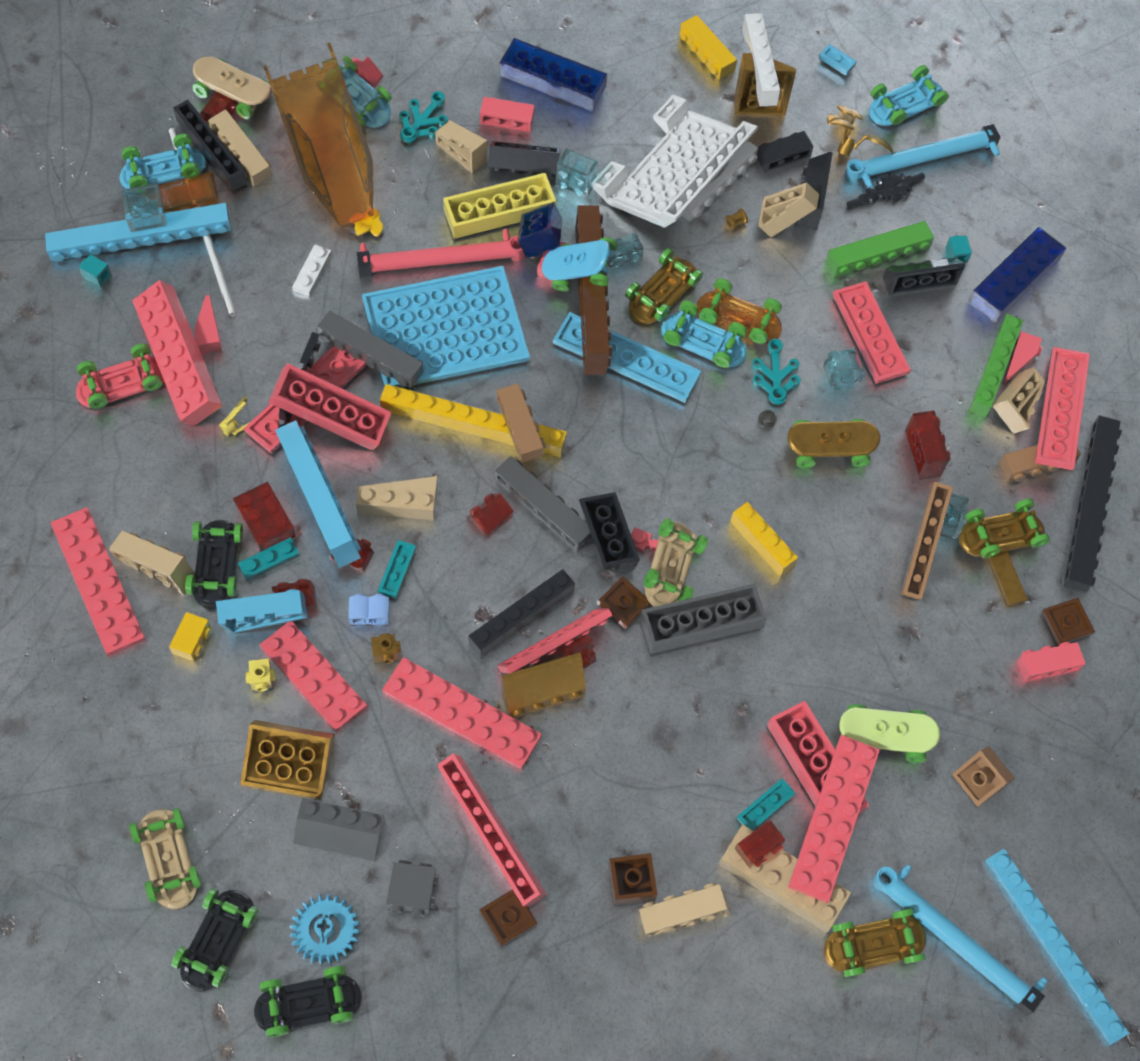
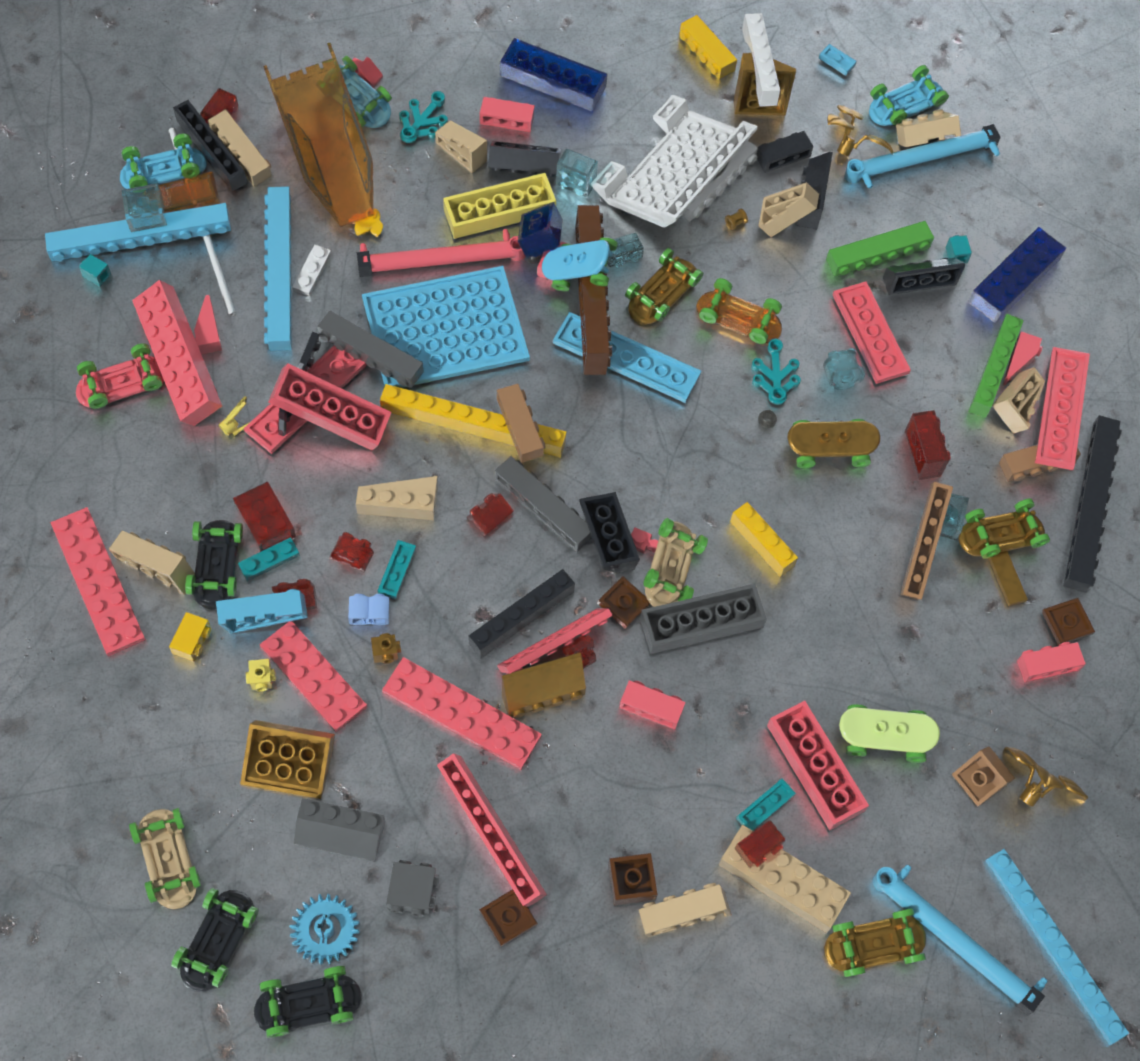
(231, 82): tan piece -> none
(279, 269): none -> medium azure brick
(319, 493): medium azure brick -> none
(652, 704): none -> coral brick
(705, 339): medium azure piece -> none
(833, 819): coral plate -> none
(889, 187): black piece -> none
(927, 127): none -> tan wedge
(1034, 791): none -> pearl gold plant

